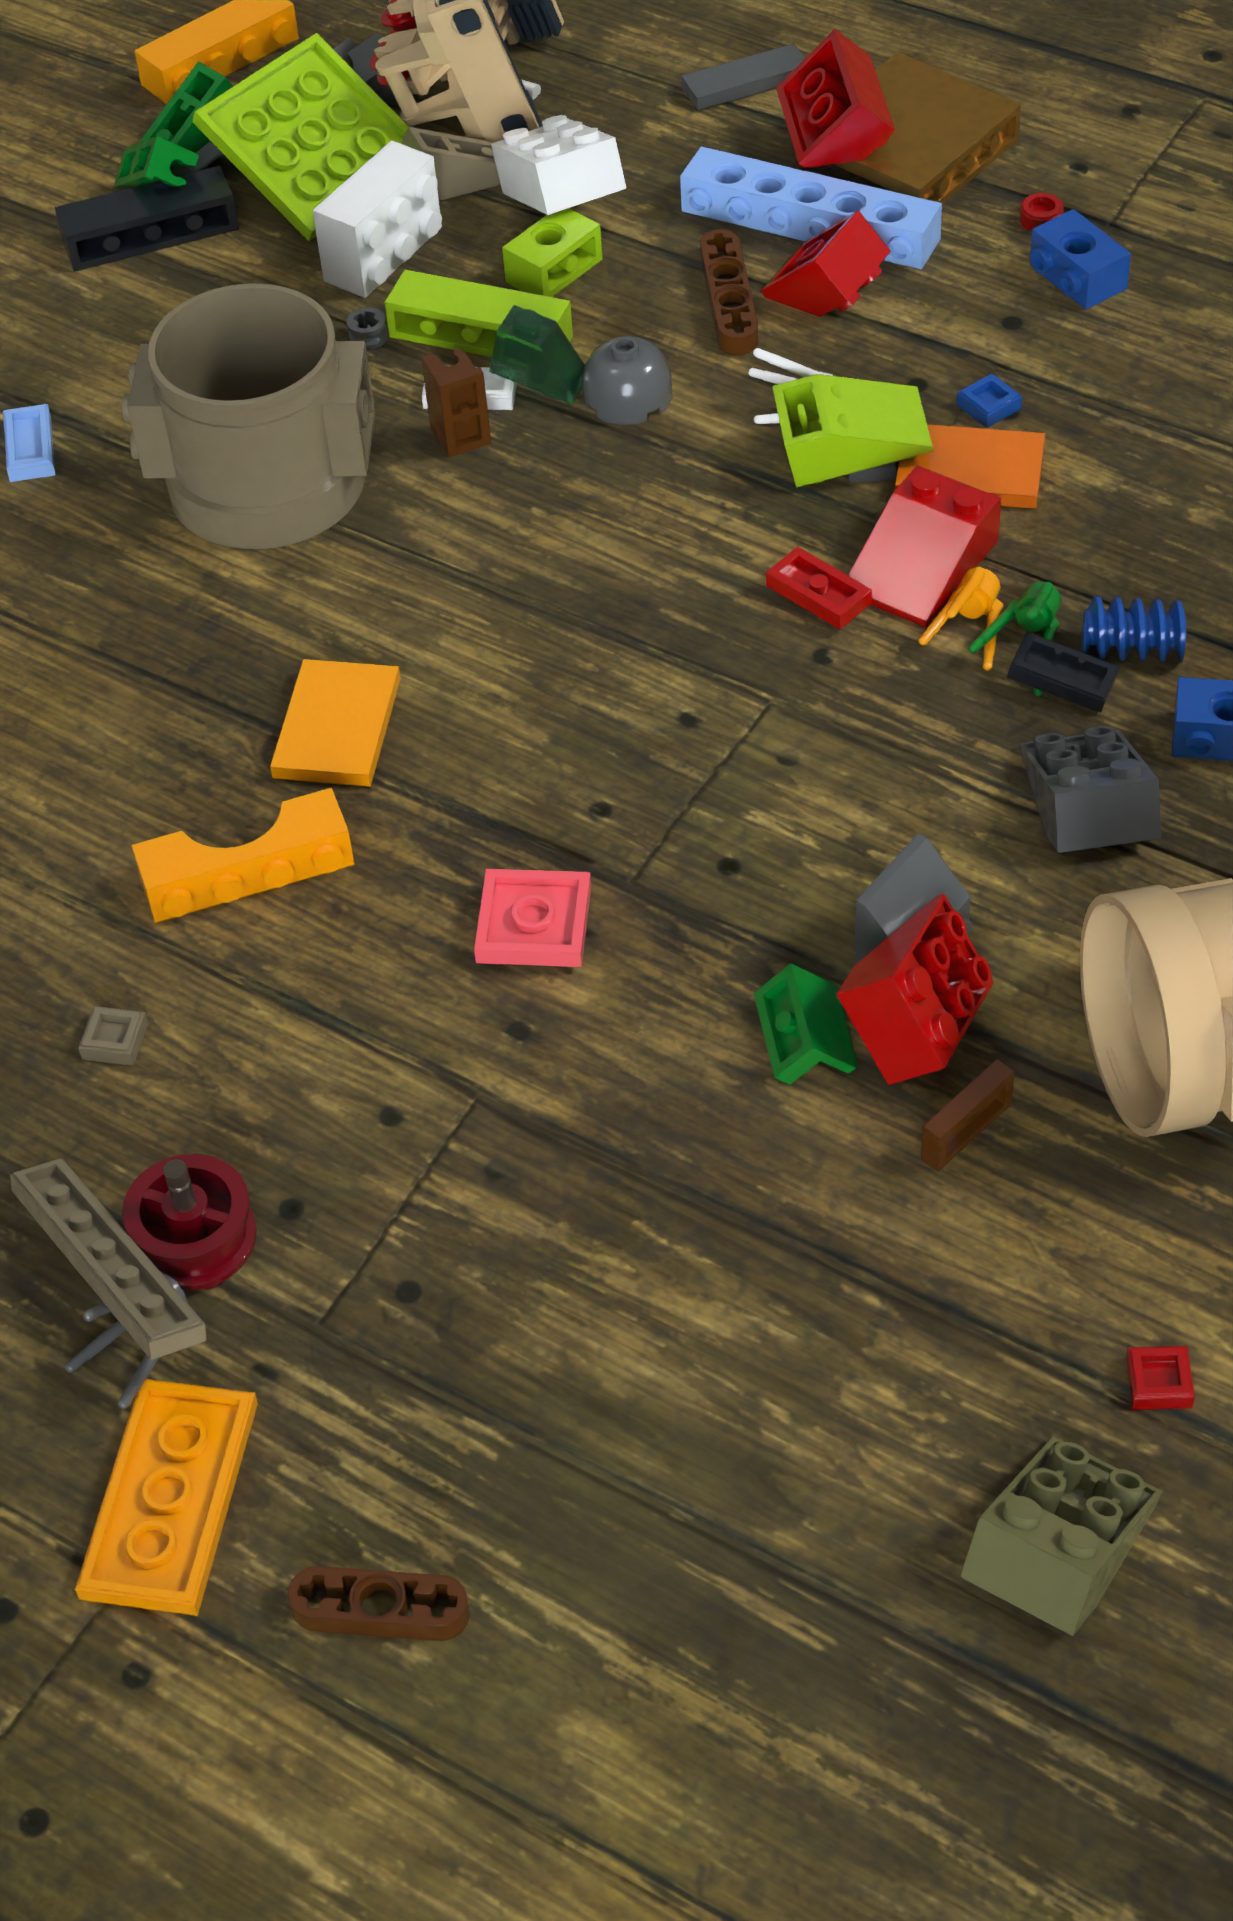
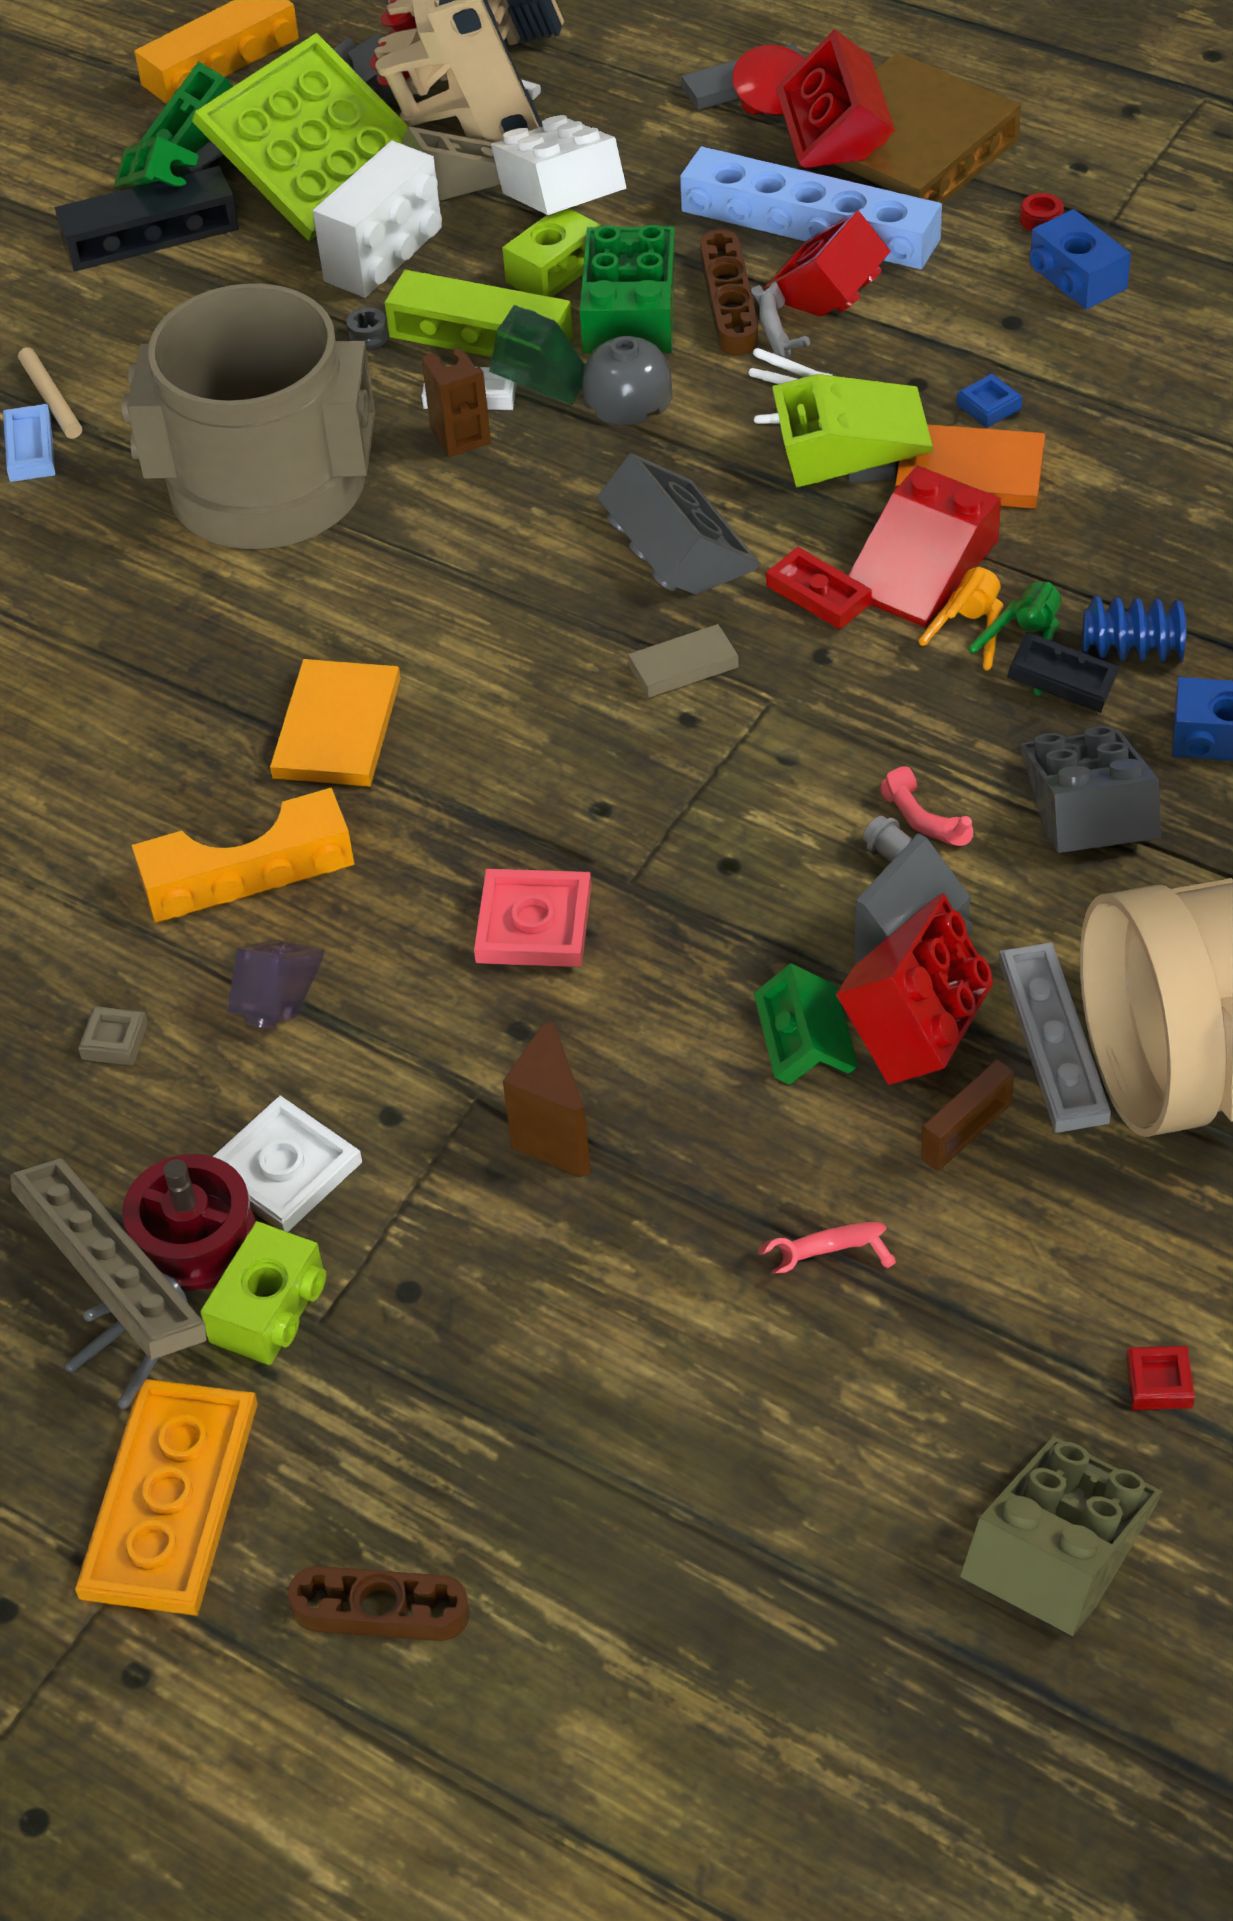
(50, 393): none -> tan bar
(265, 1263): none -> lime brick
(272, 981): none -> clear purple slope
(288, 1162): none -> white tile
(546, 1106): none -> reddish brown slope
(628, 285): none -> green slope
(674, 527): none -> dark grey slope
(683, 660): none -> dark tan tile
(759, 74): none -> red dish
(769, 303): none -> light grey piece
(830, 1241): none -> coral piece
(885, 837): none -> light grey pin
(898, 789): none -> coral piece
(1054, 1038): none -> light grey tile

